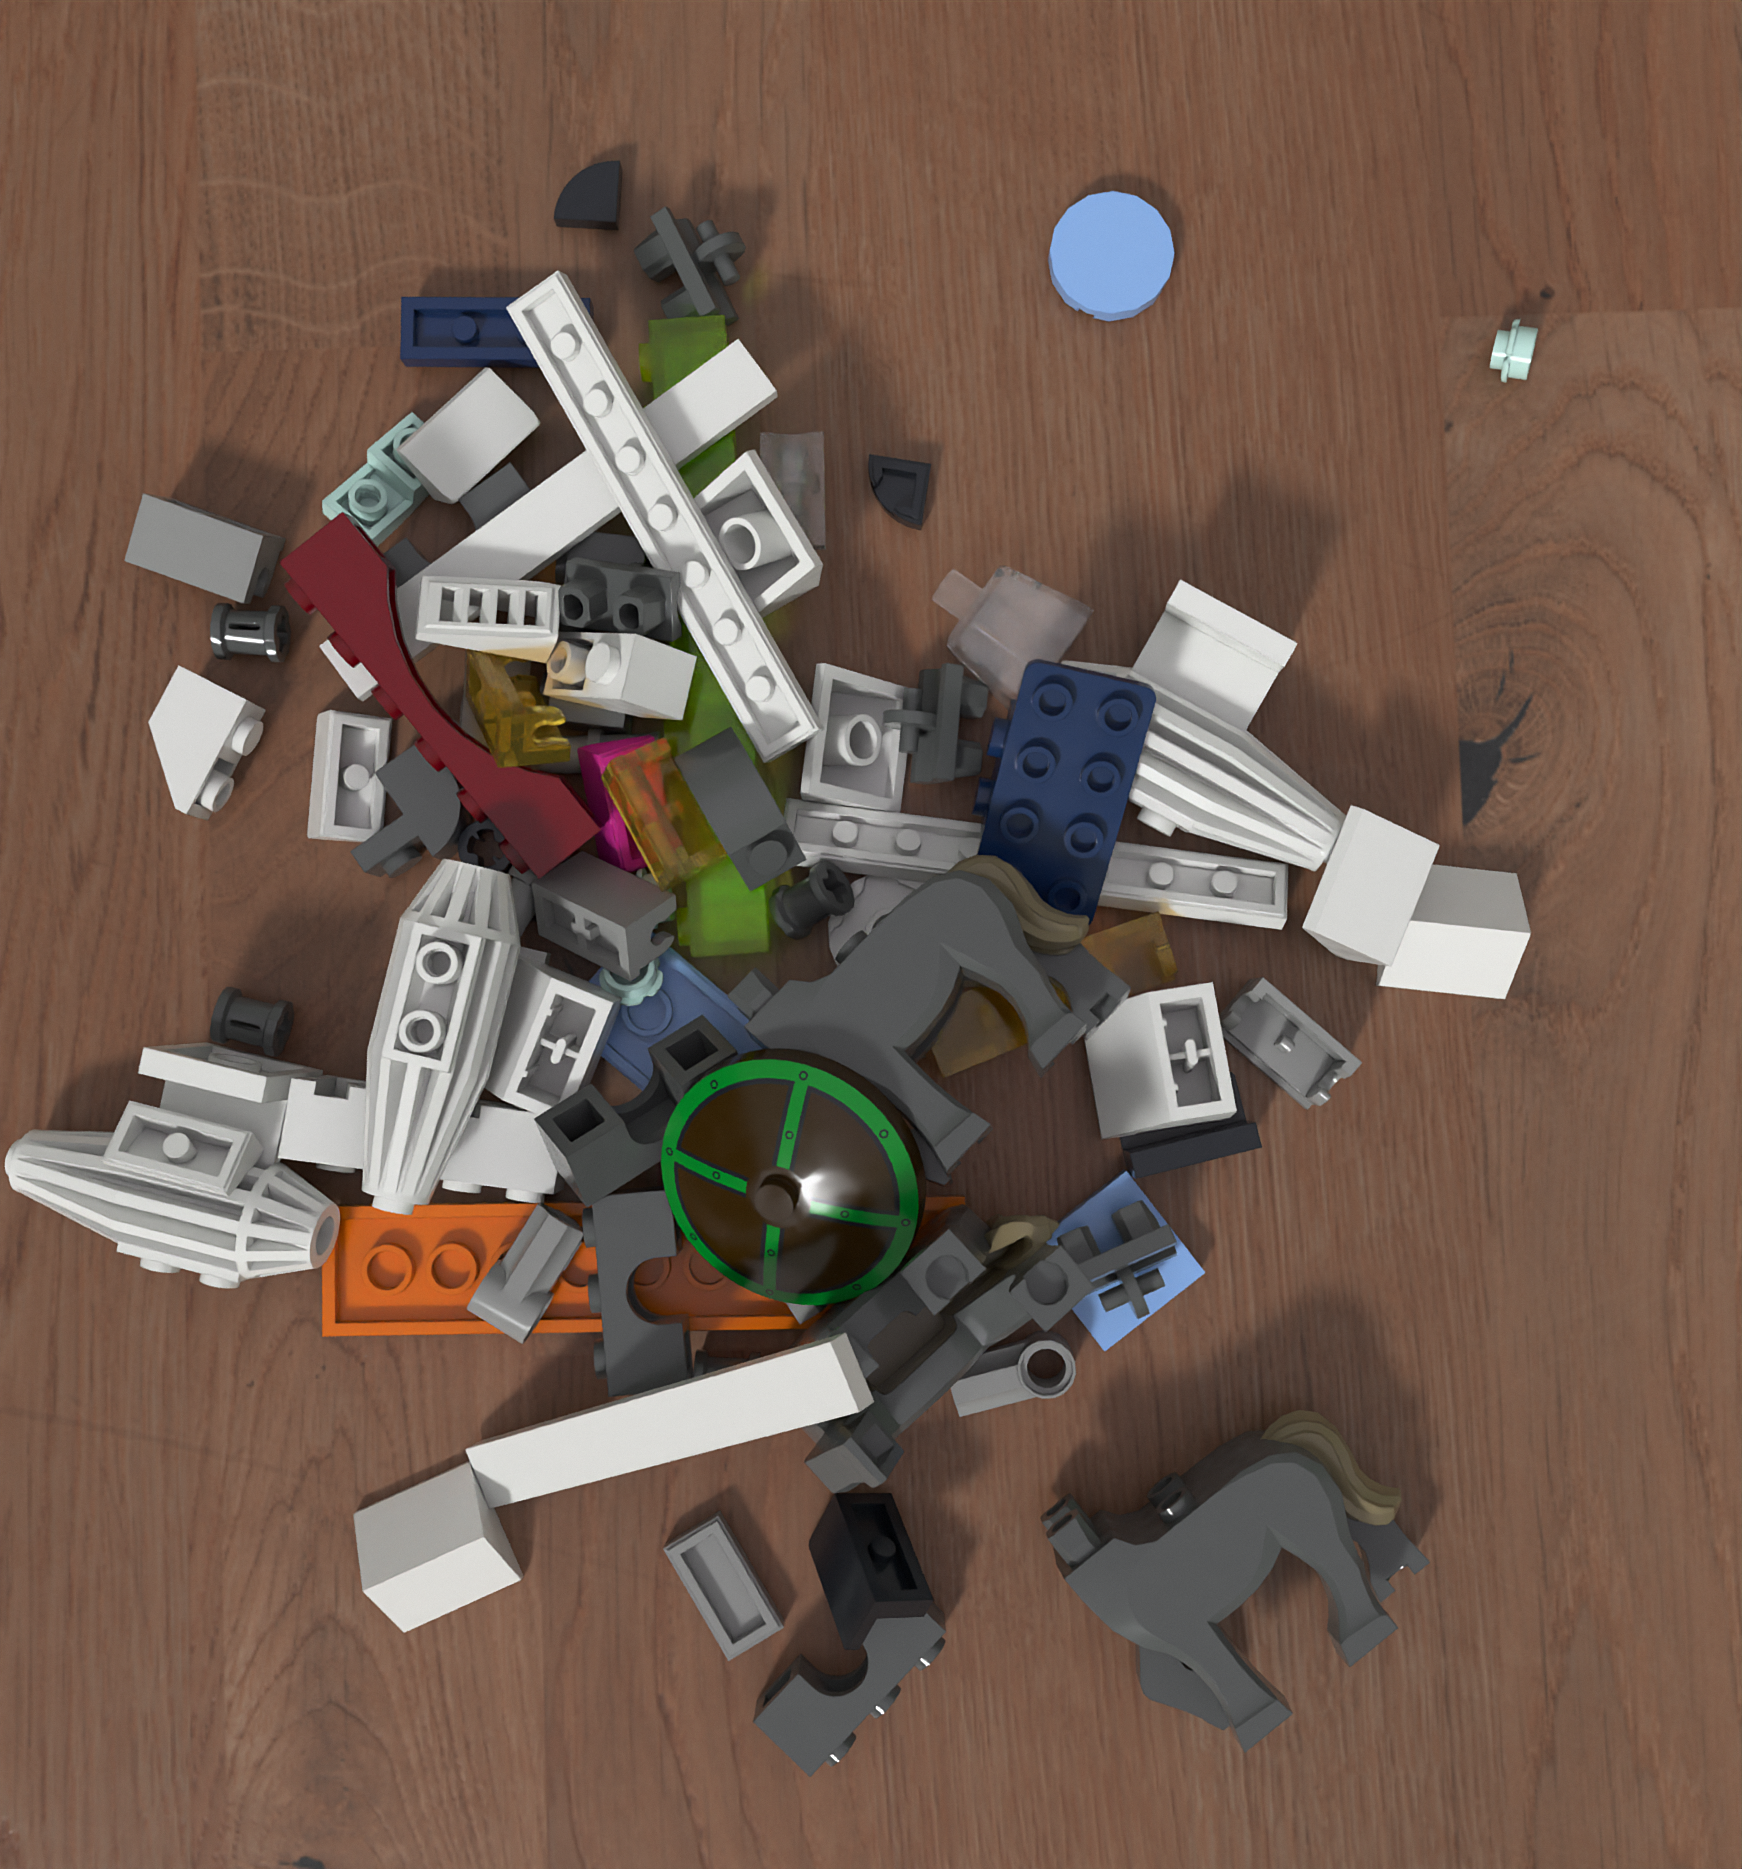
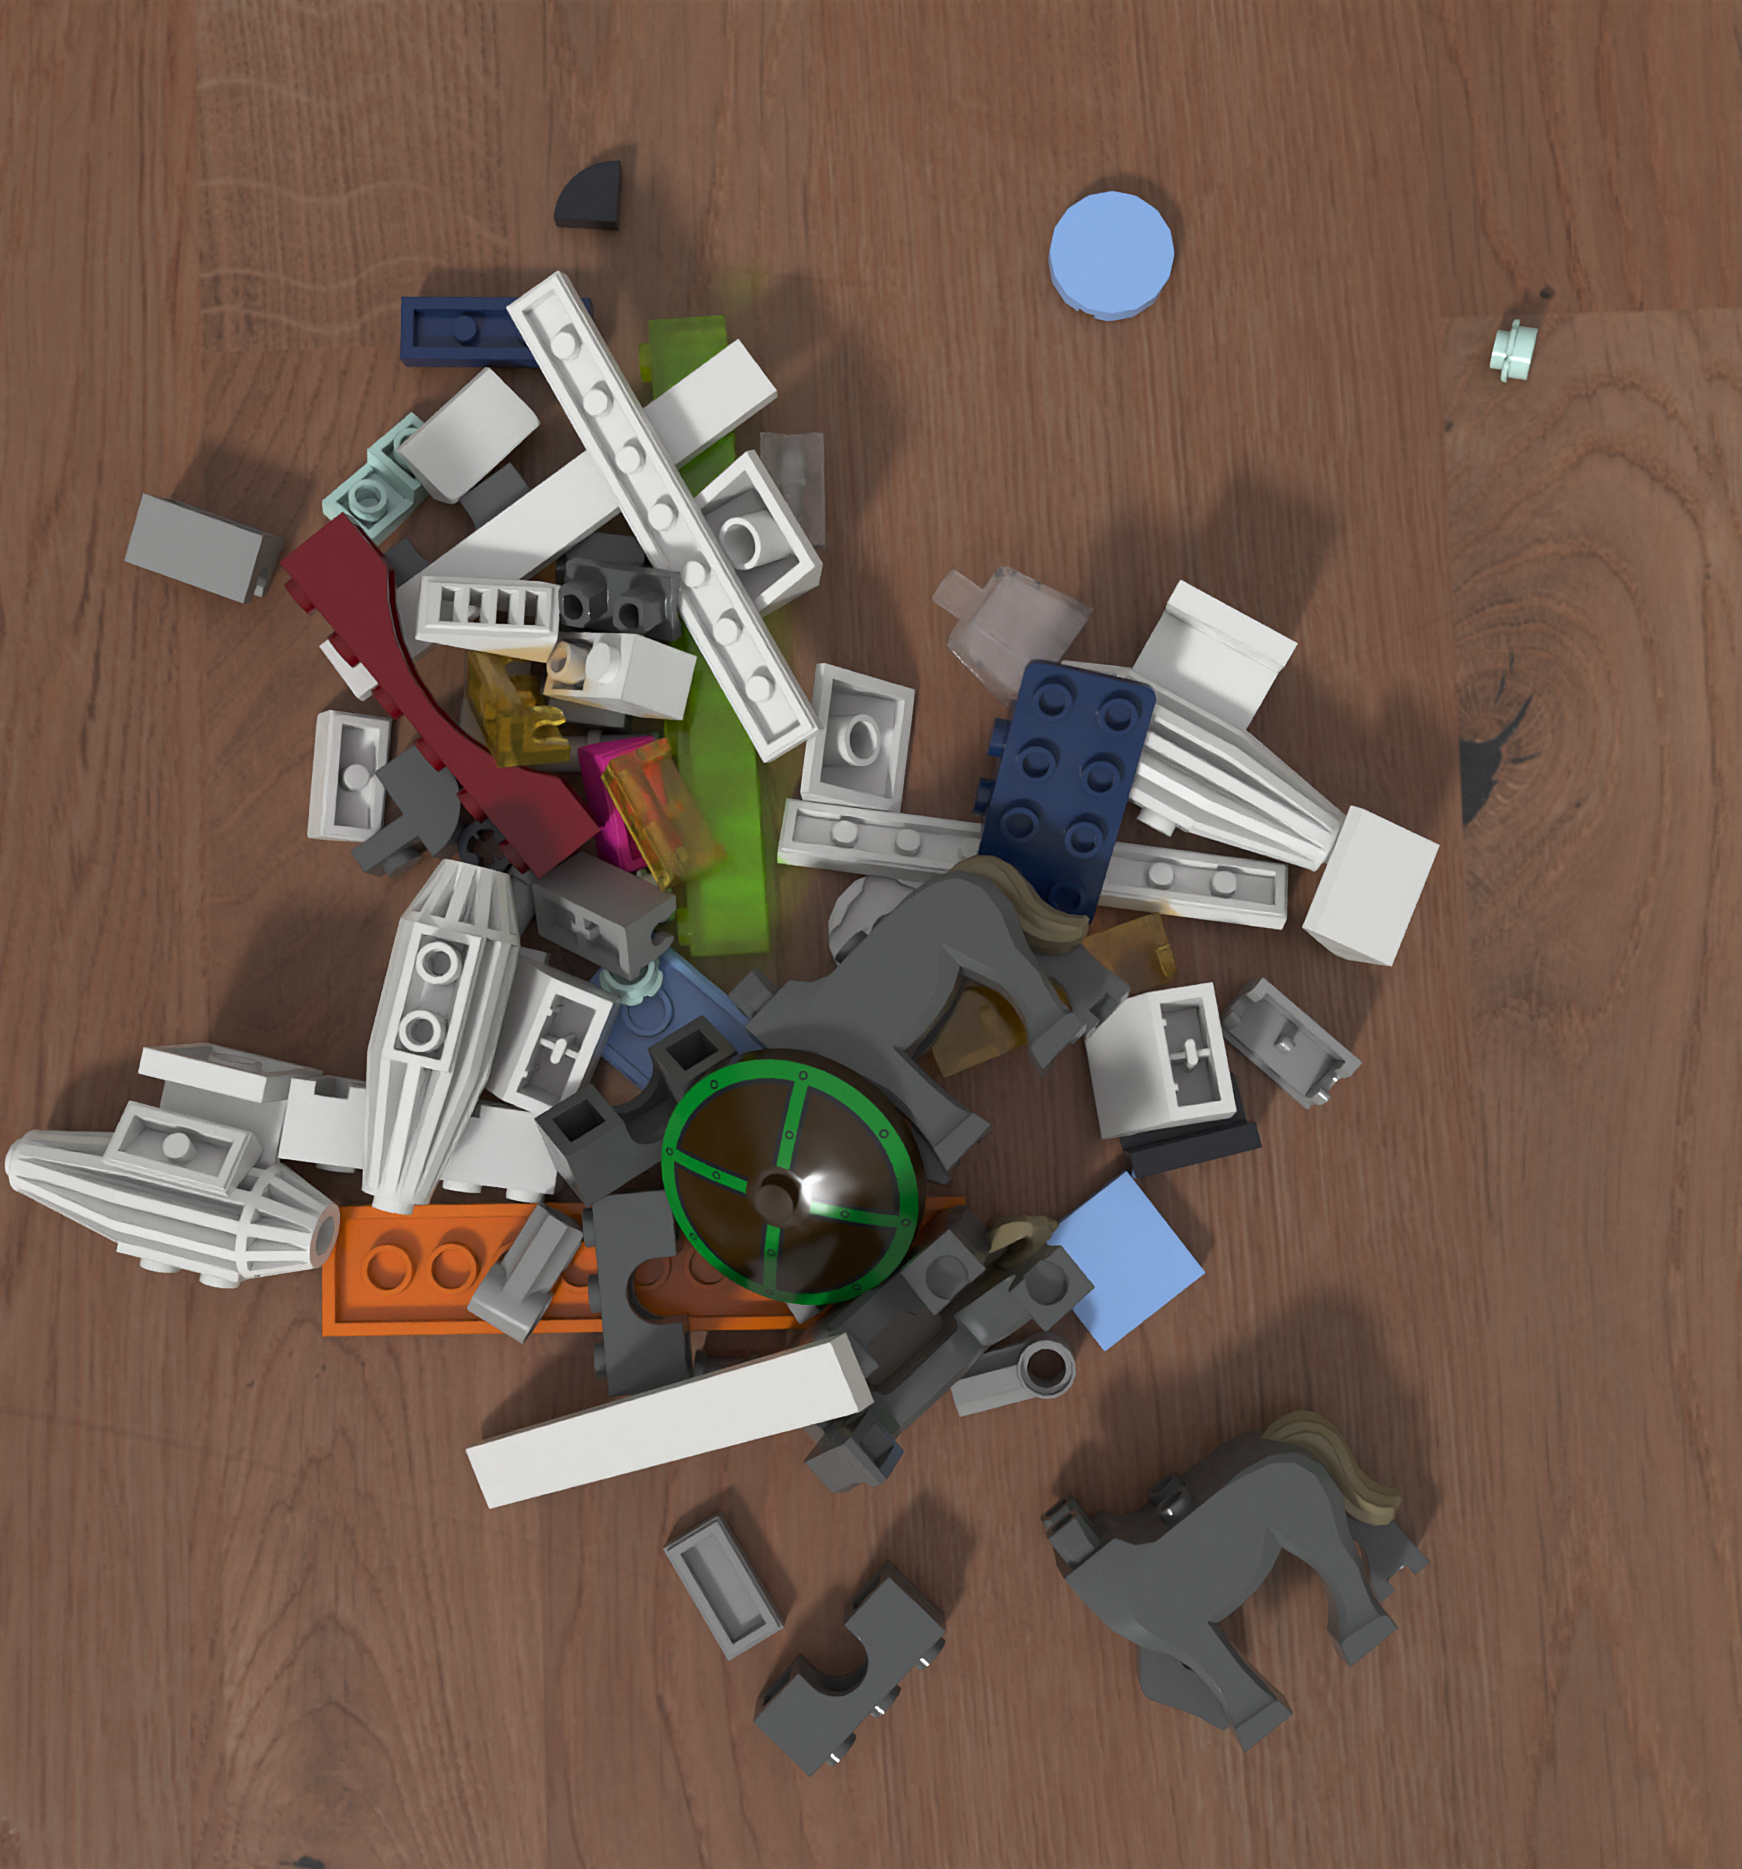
(200, 740): white slope -> none
(250, 632): dark grey bush -> none
(251, 1021): dark grey bush -> none
(433, 1549): white slope -> none
(679, 249): dark grey hips -> none
(740, 808): dark grey brick -> none
(811, 900): dark grey bush -> none
(867, 1565): black panel -> none
(900, 488): black tile -> none
(931, 724): dark grey hips -> none
(1142, 1248): dark grey hips -> none
(1462, 935): white slope -> none

